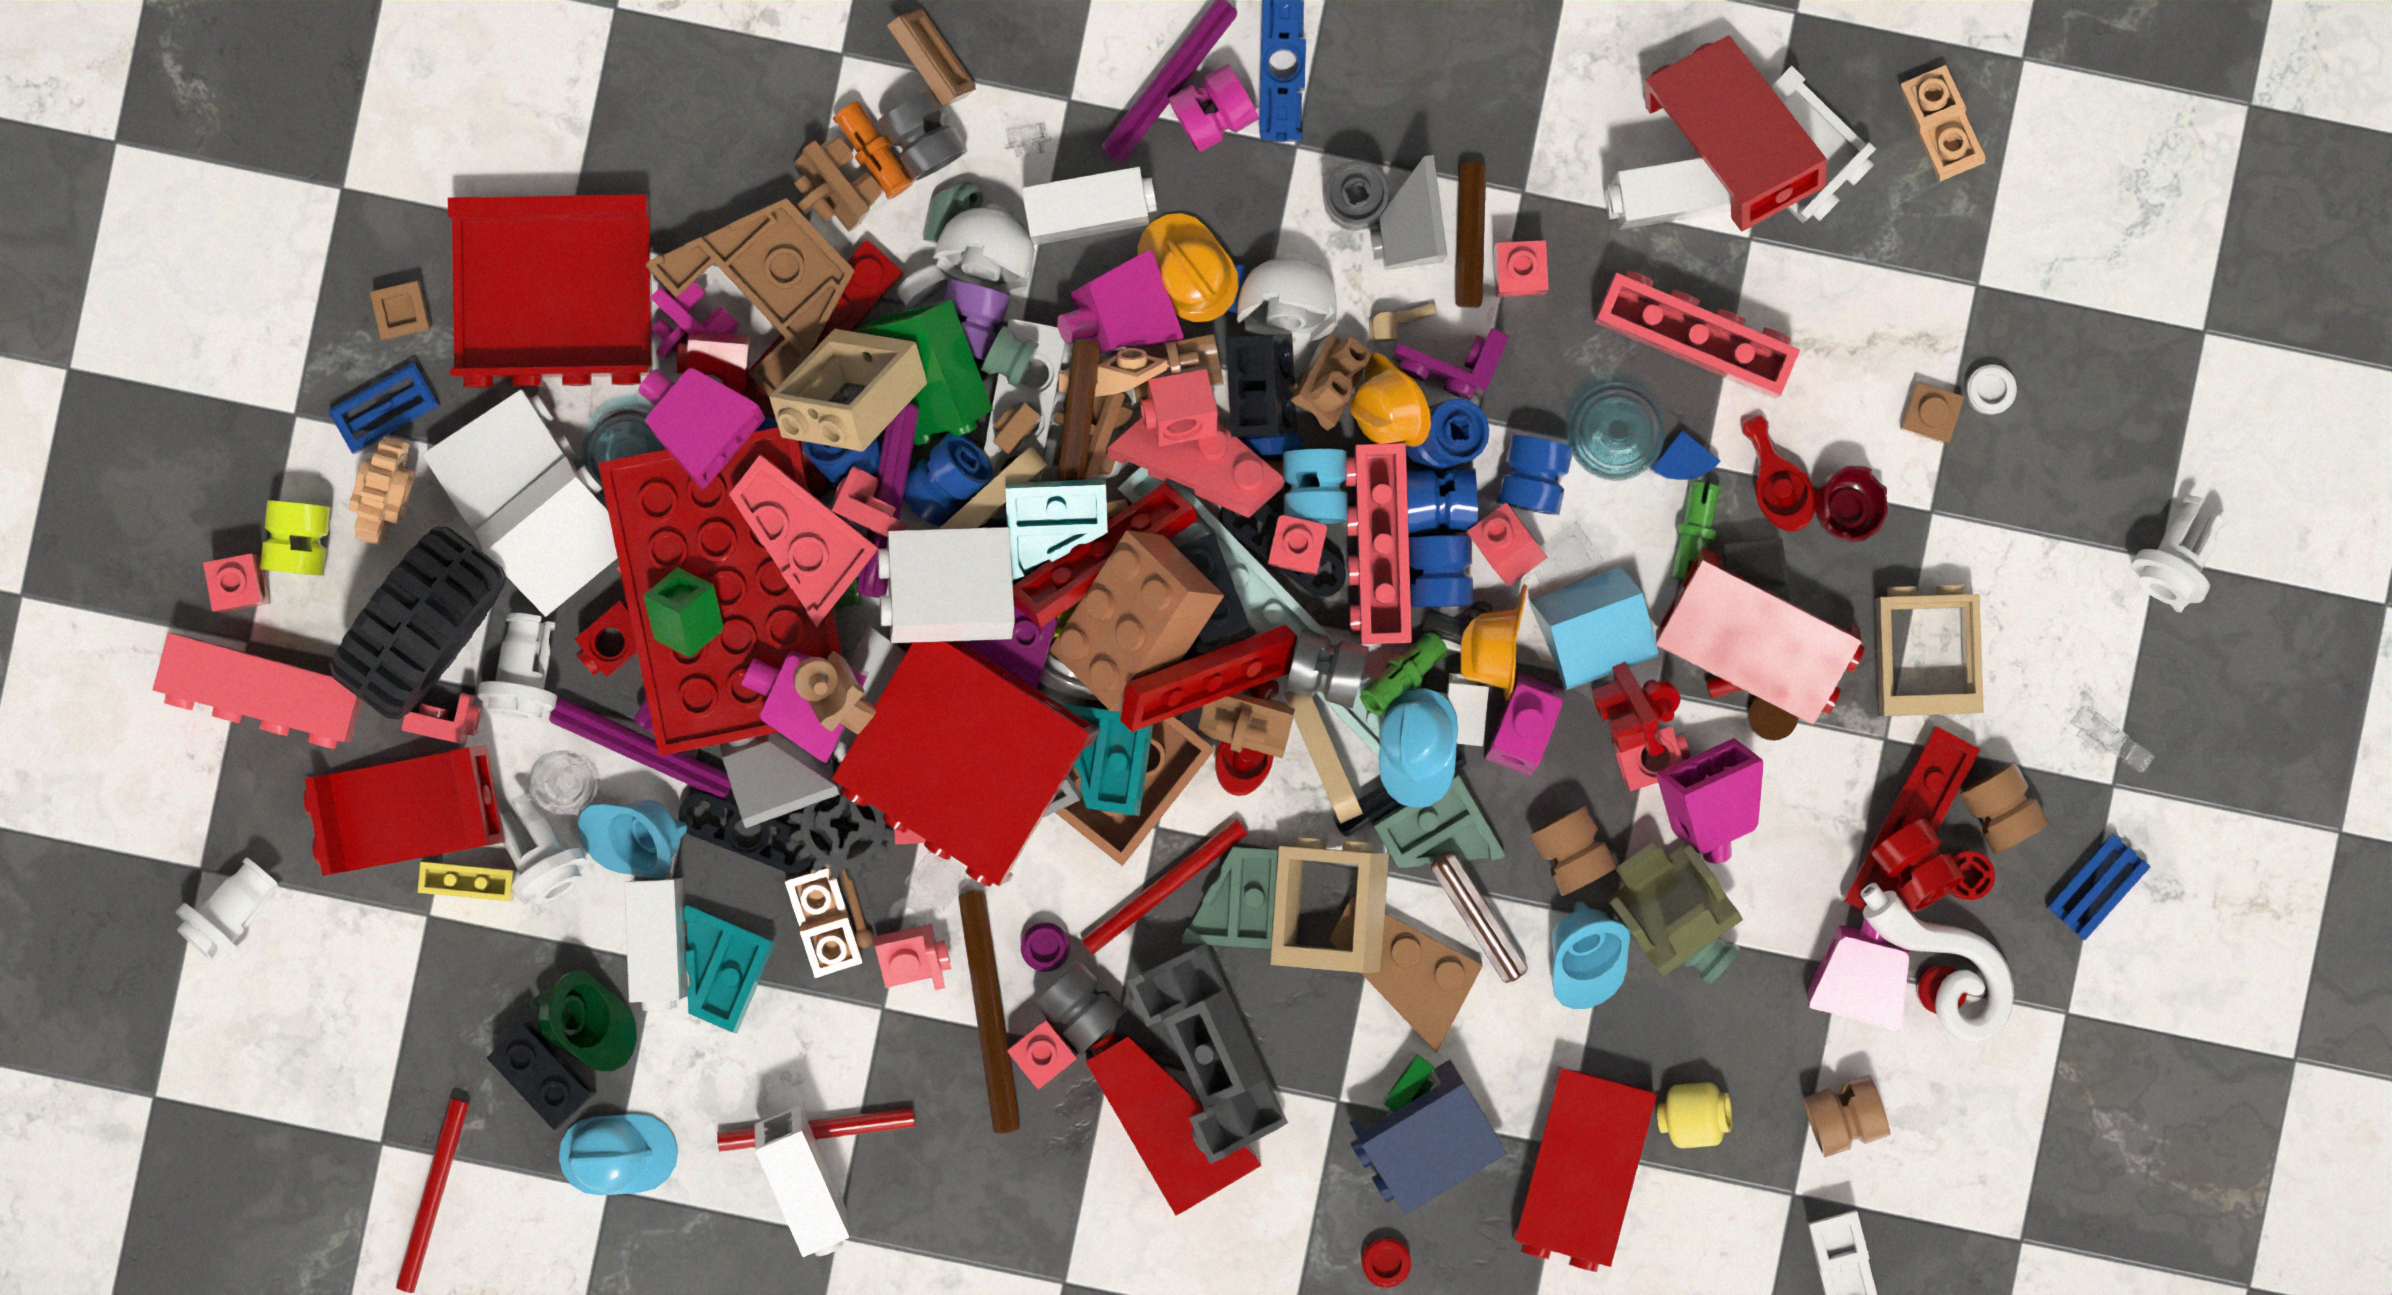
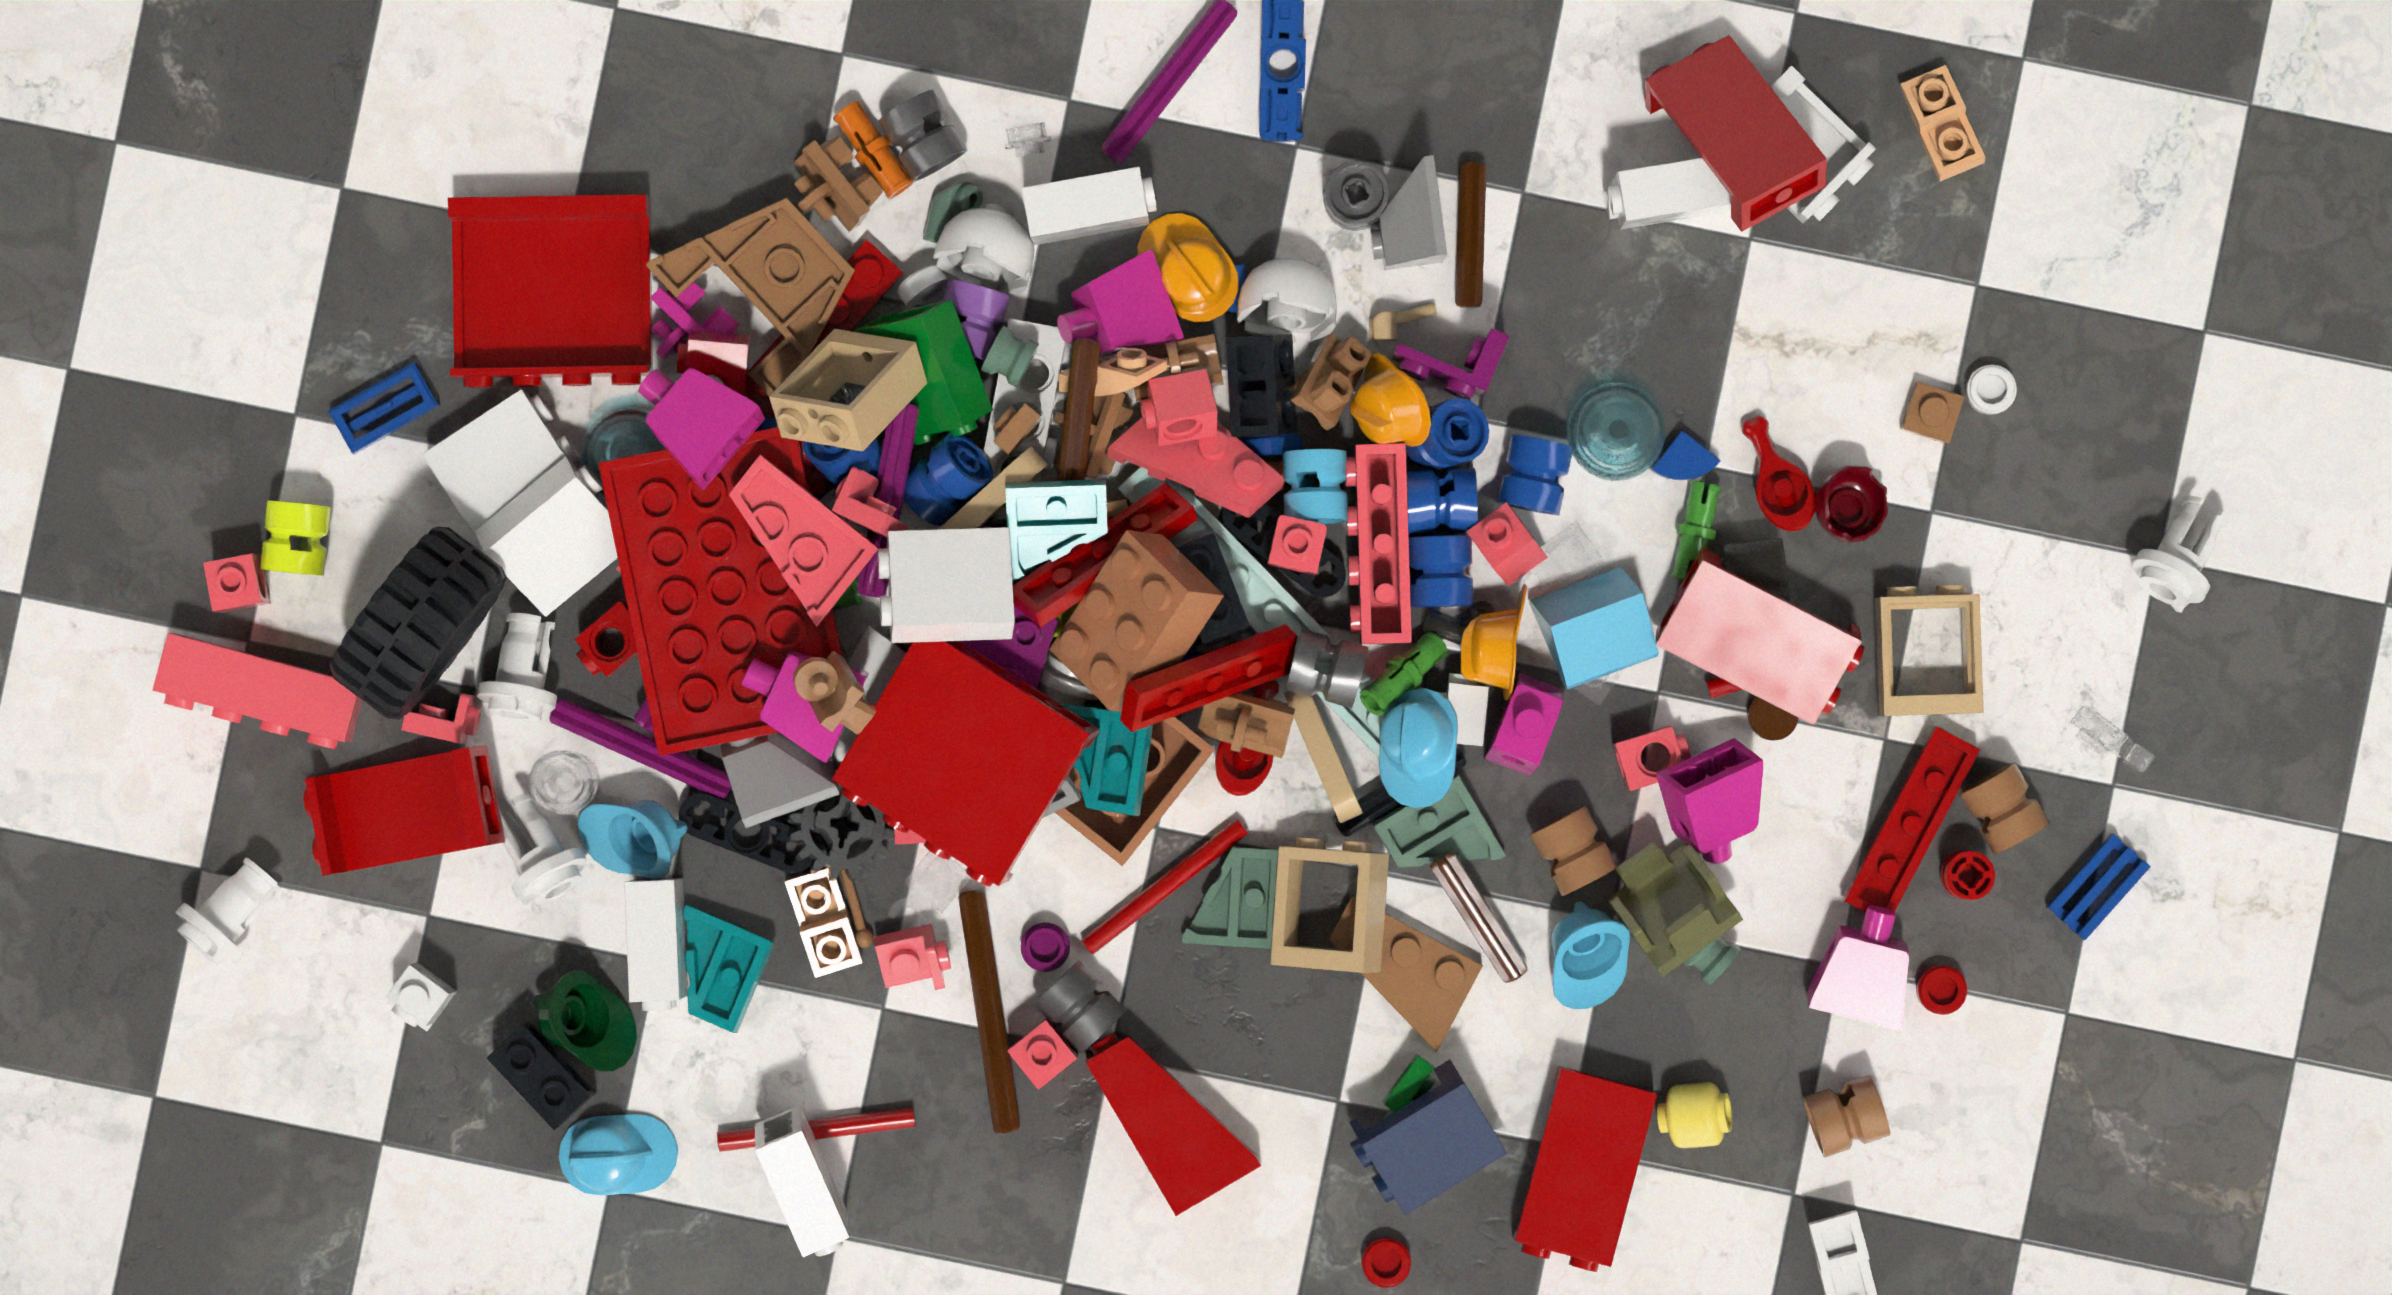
(382, 490): light nougat gear -> none
(400, 310): medium nougat plate -> none
(419, 996): none -> white brick
(432, 1195): red bar -> none
(466, 881): light yellow piece -> none
(683, 612): green panel -> none
(932, 57): medium nougat tile -> none
(1214, 1050): dark grey bracket -> none
(1228, 98): dark pink wheel -> none
(1521, 268): coral brick -> none
(1643, 709): red hips -> none
(1697, 335): coral brick -> none
(1900, 927): white plant -> none
(1918, 865): red wheel -> none

